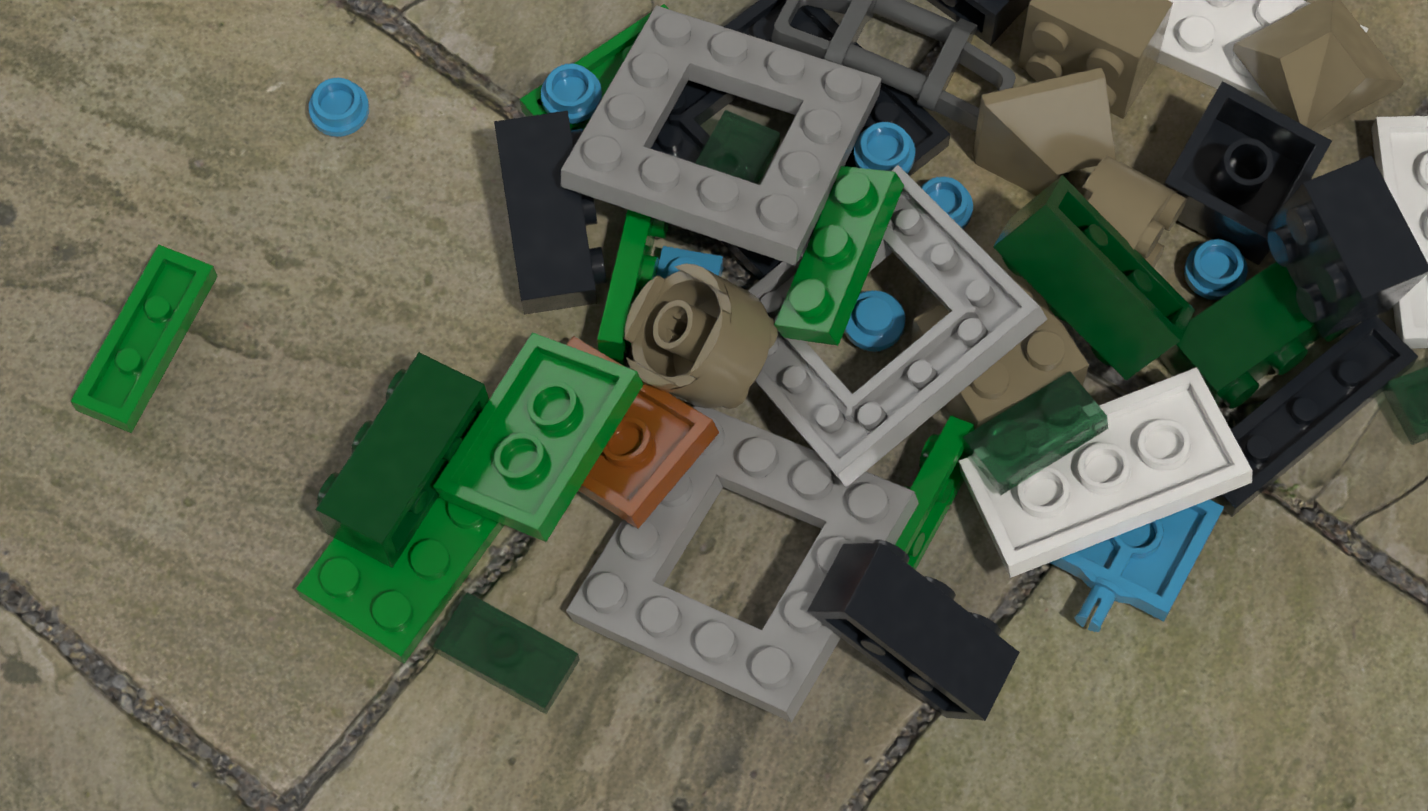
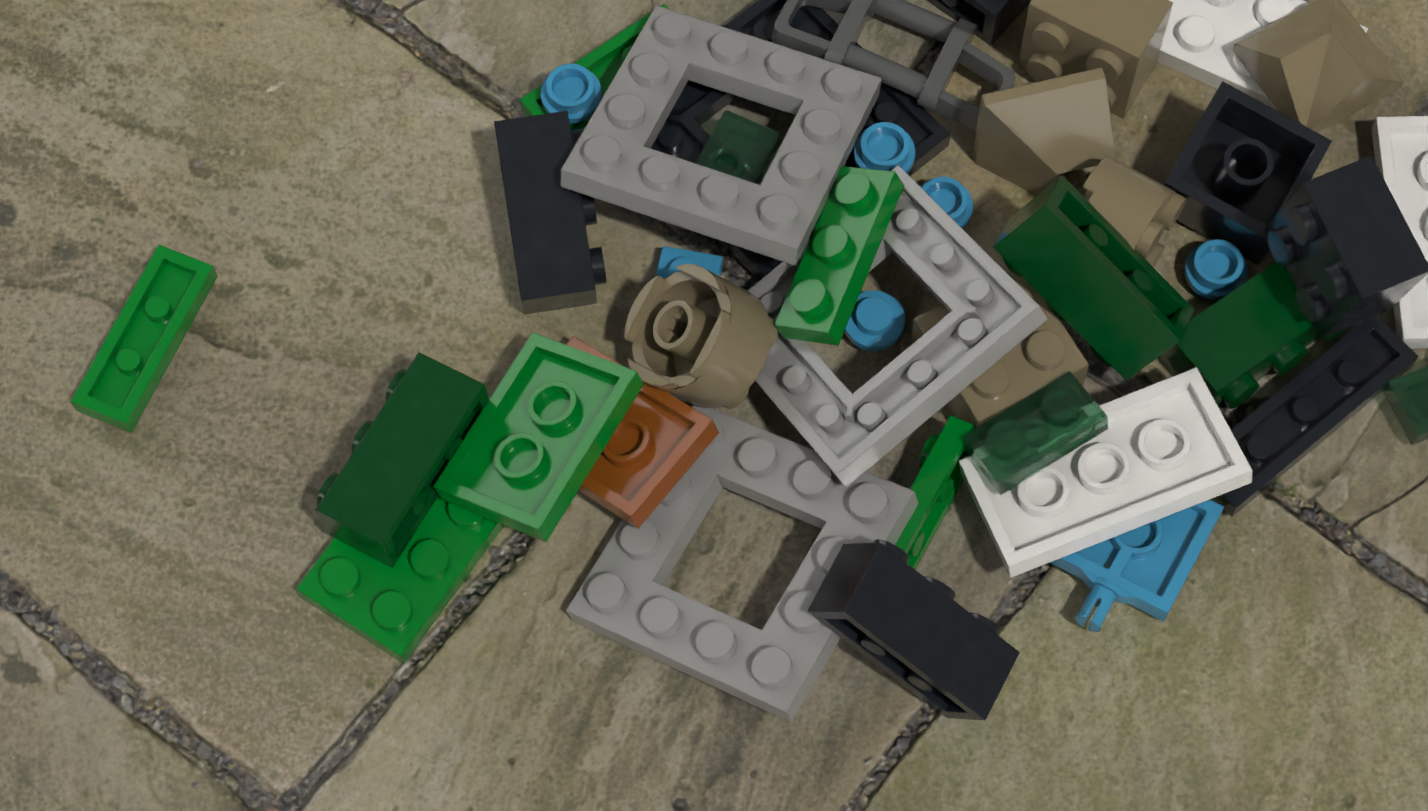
(338, 107): dark azure plate -> none
(506, 653): clear green plate -> none
(631, 273): green plate -> none

